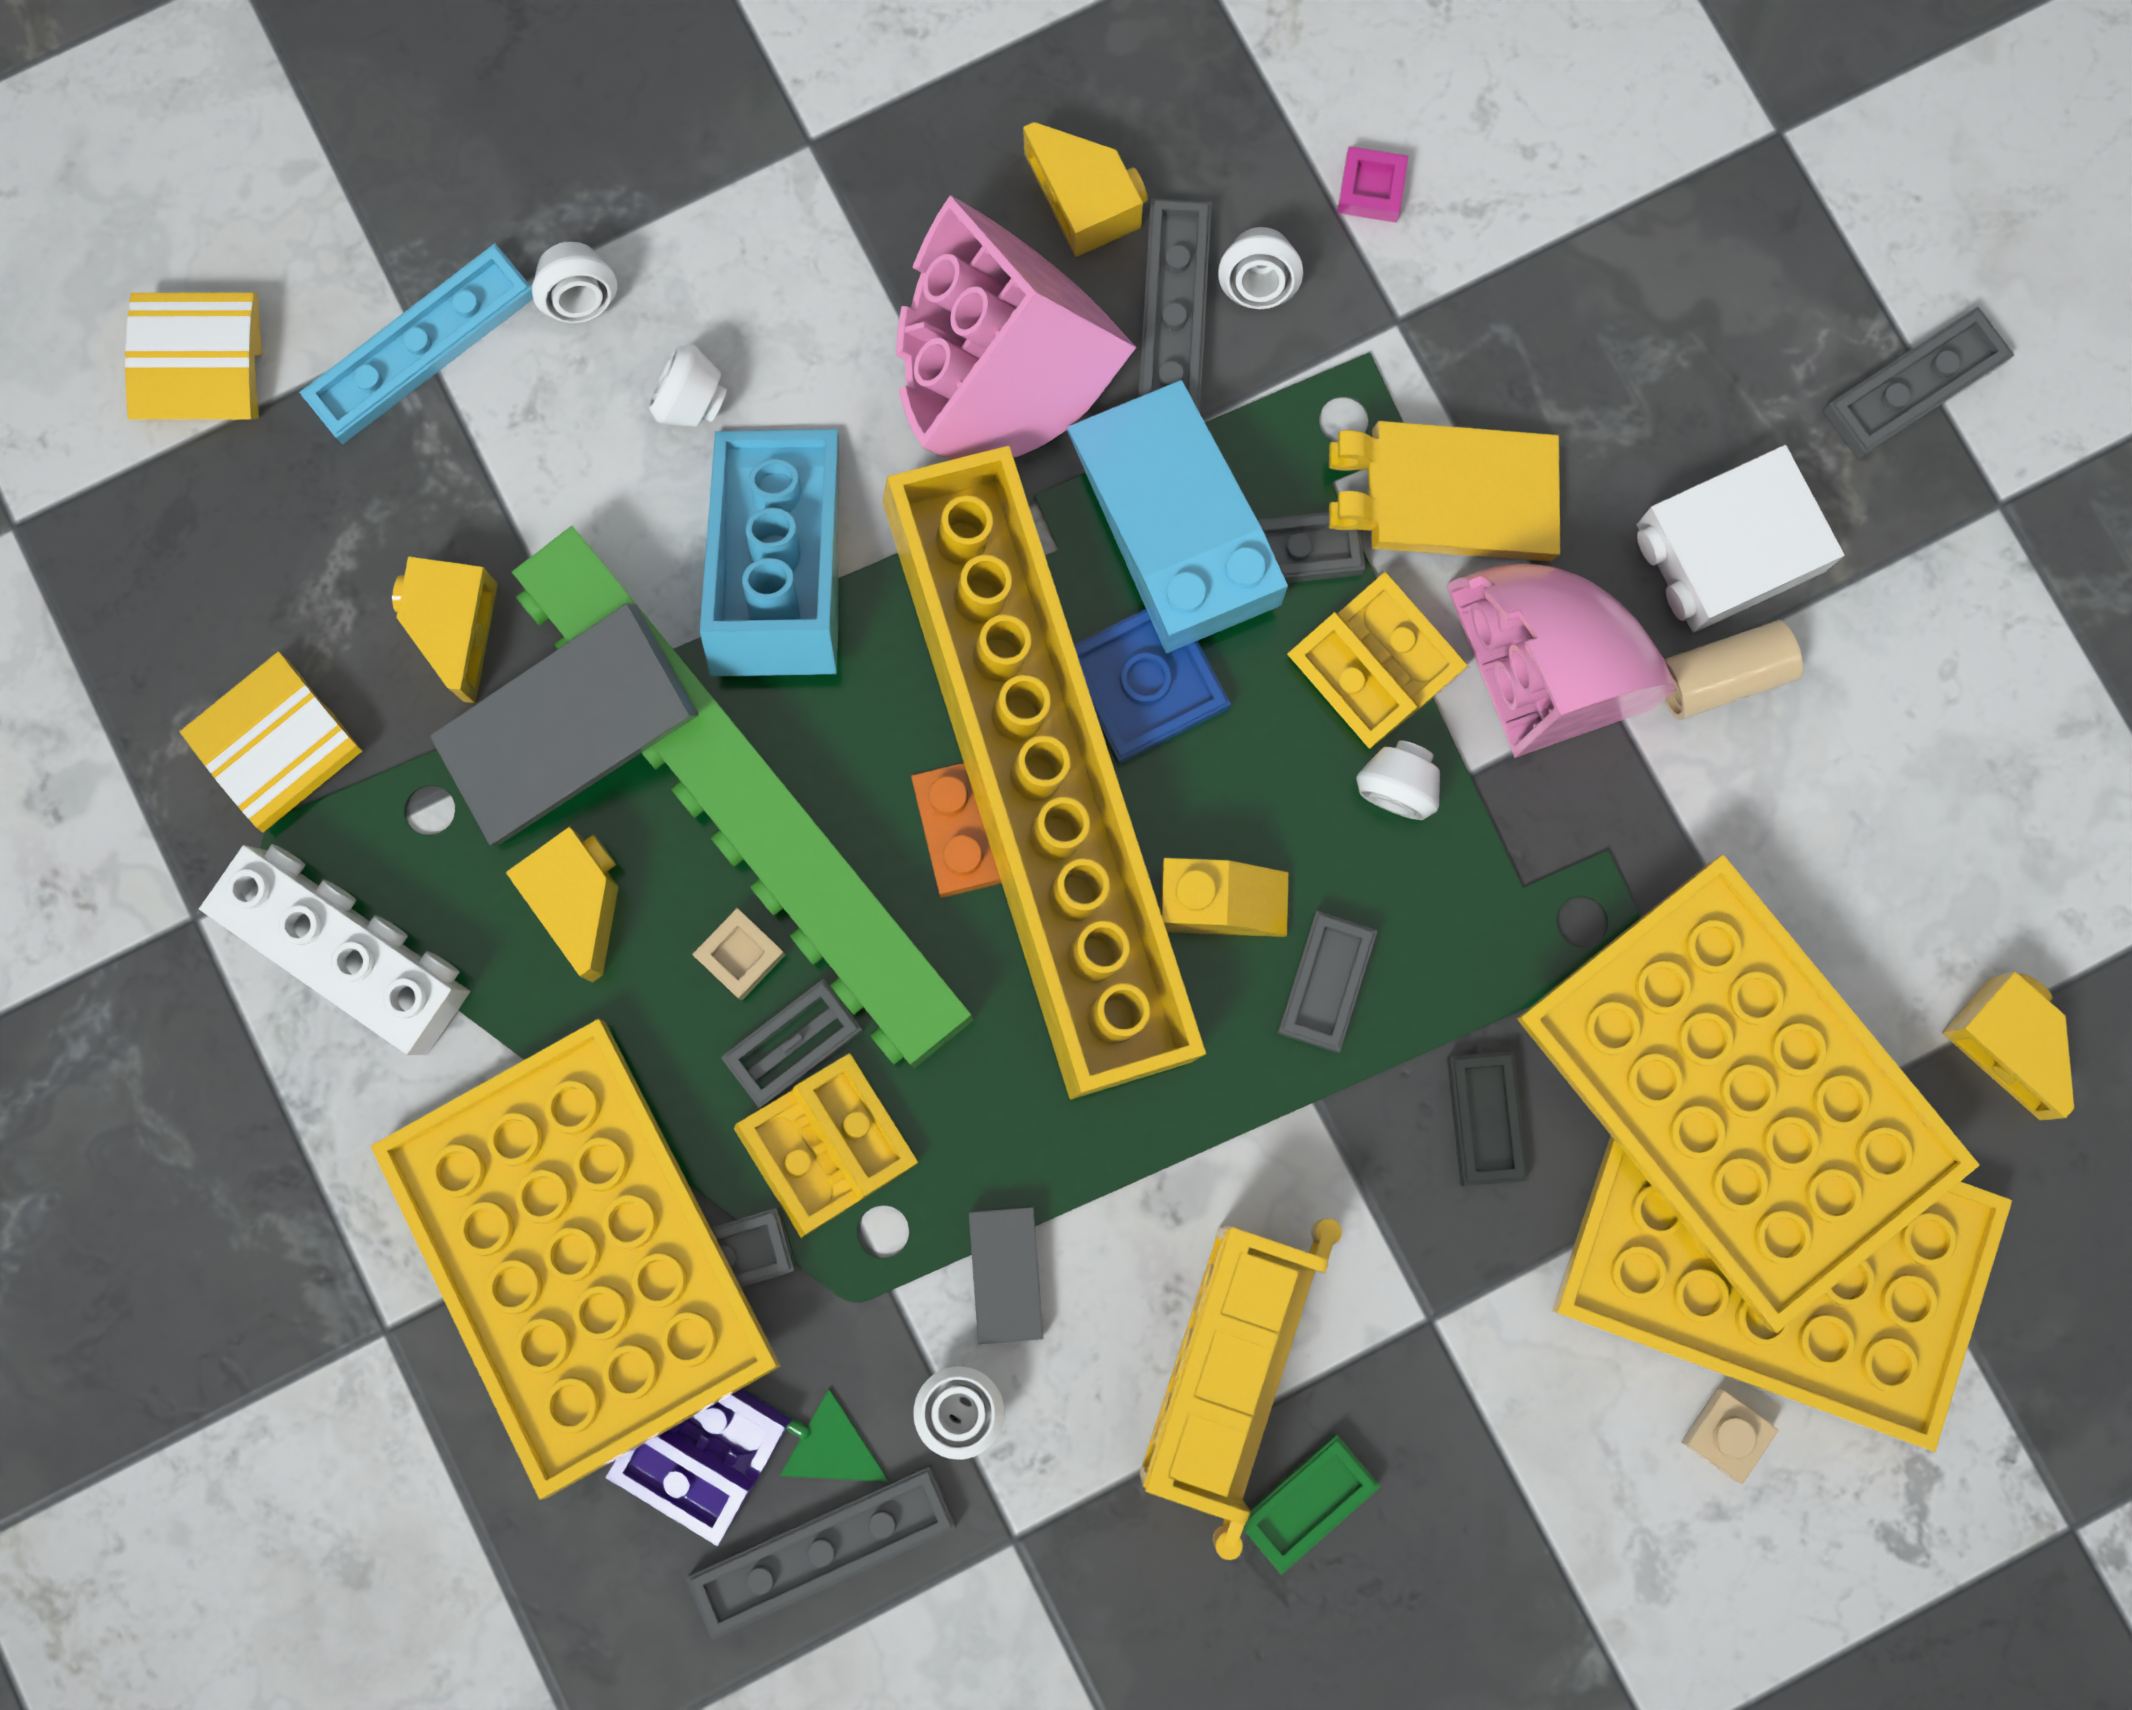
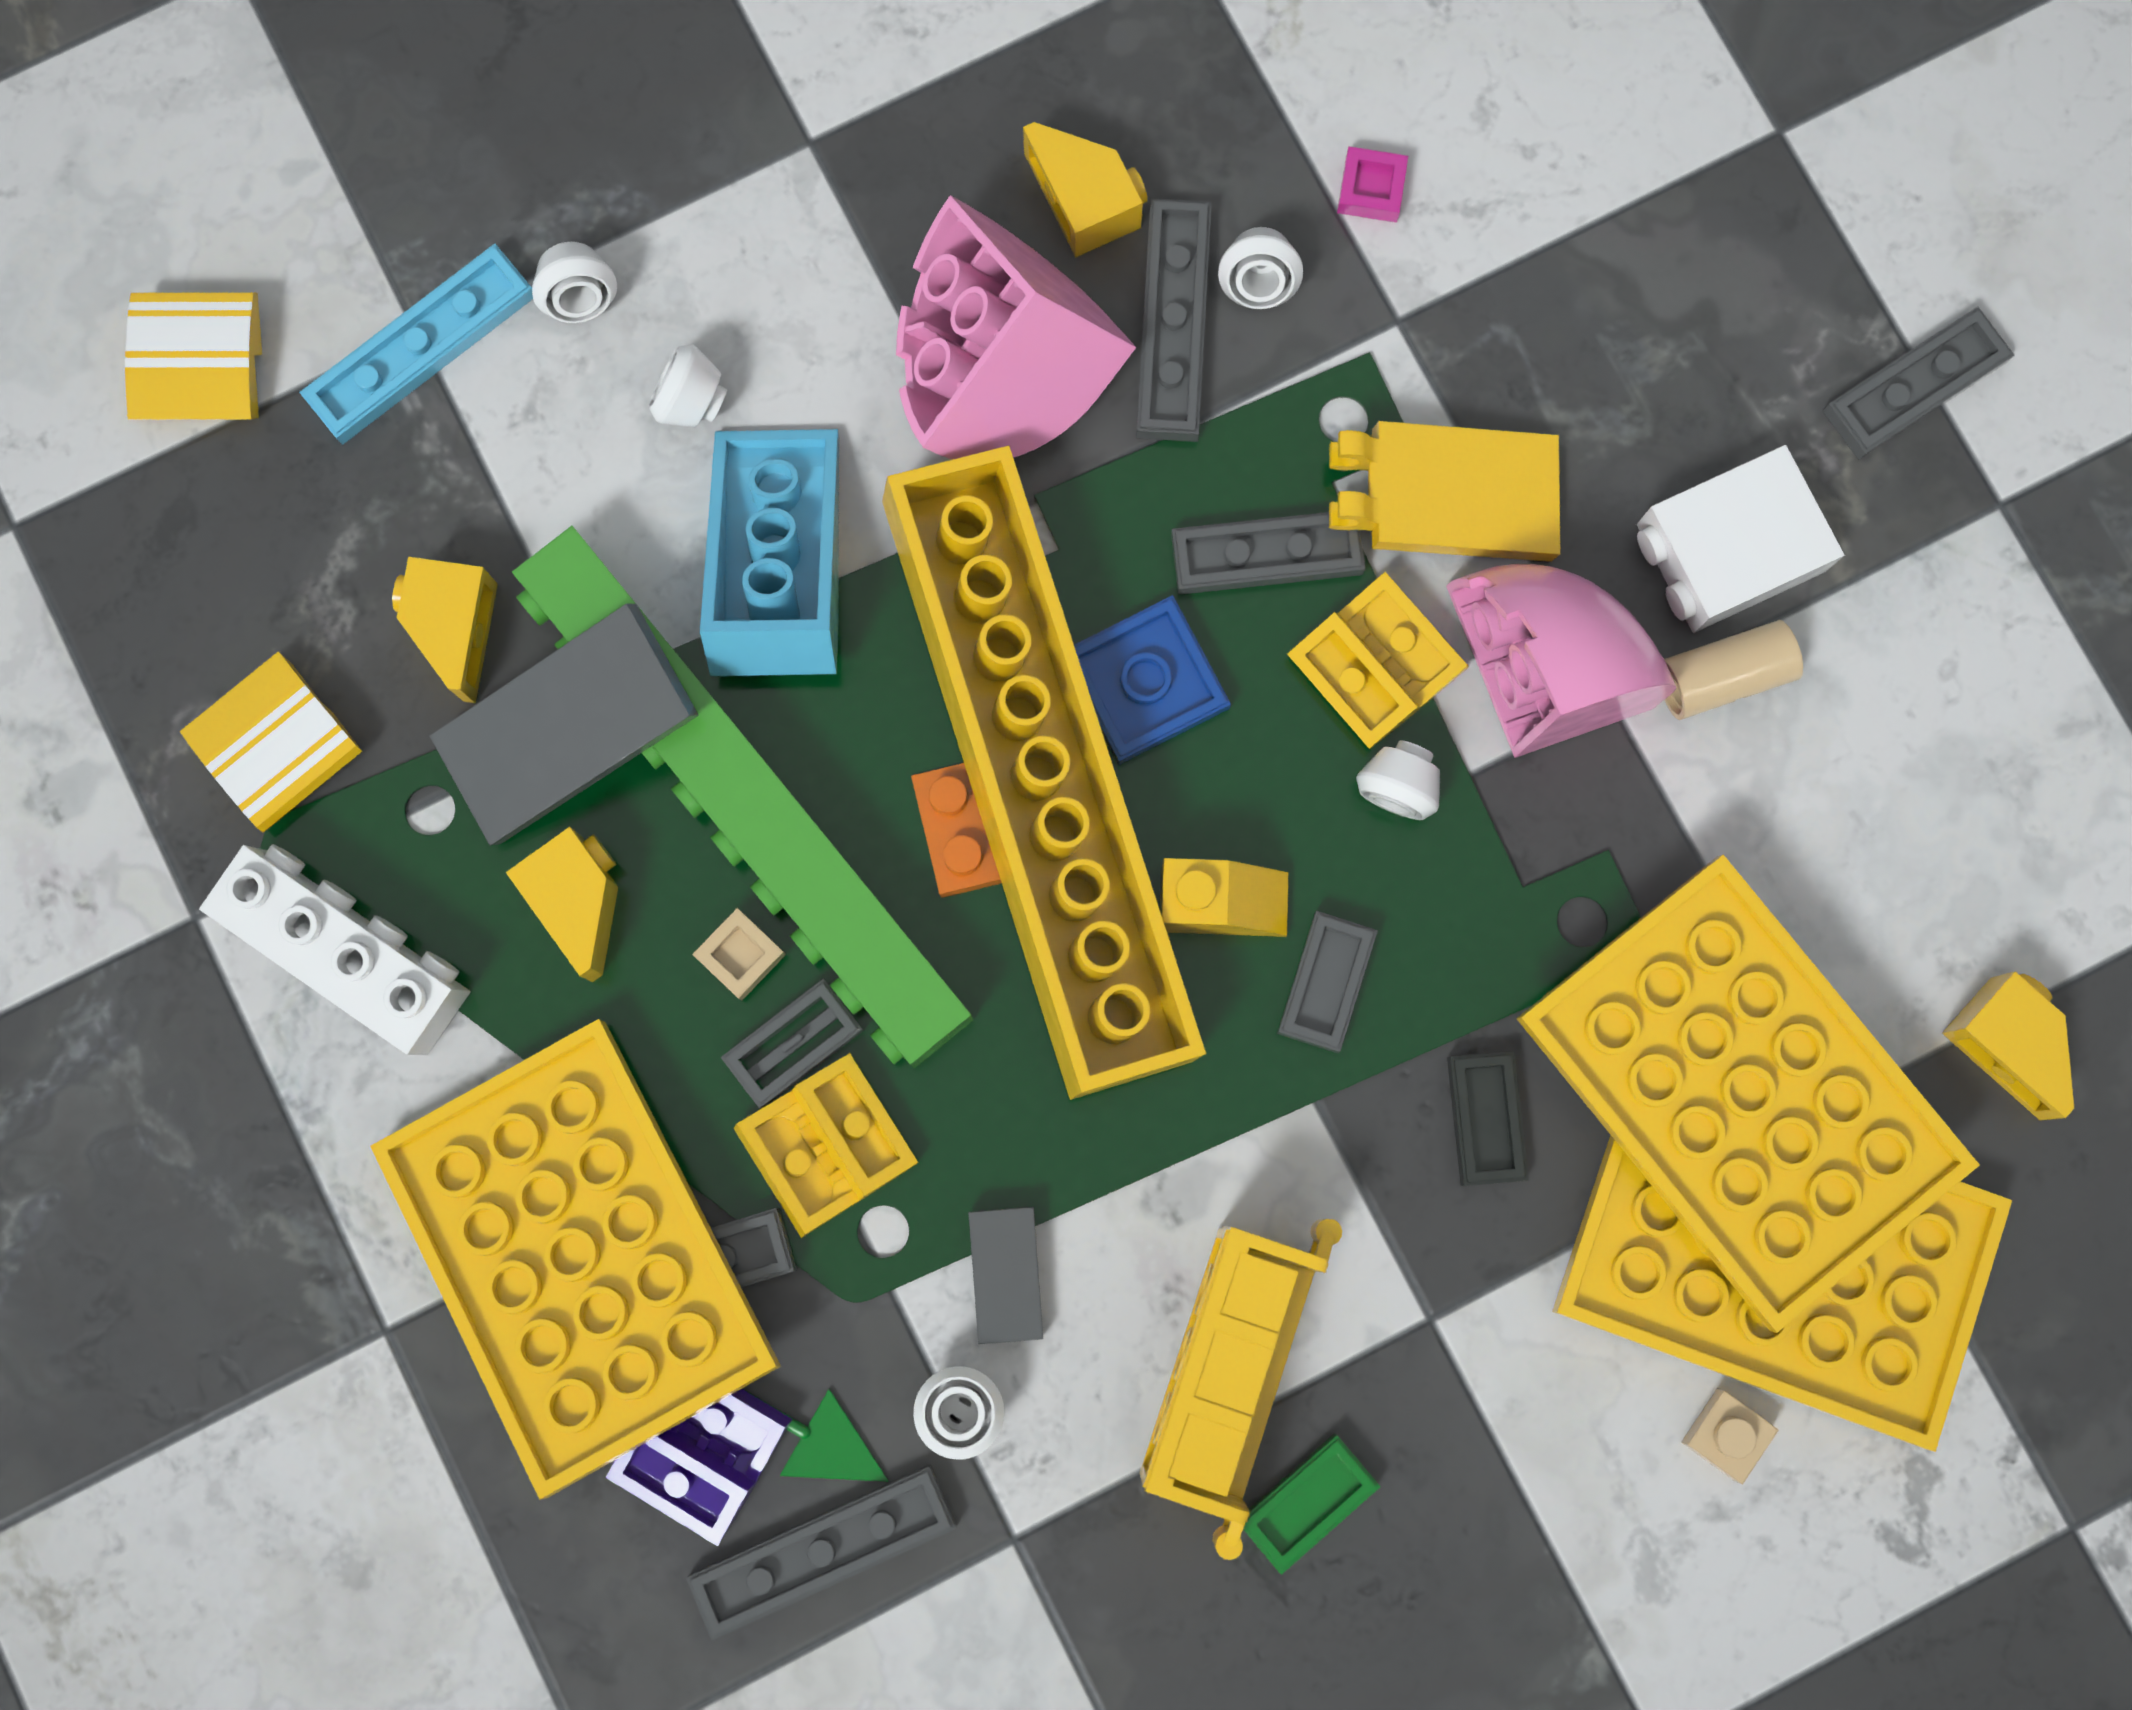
(1178, 516): medium azure slope -> none

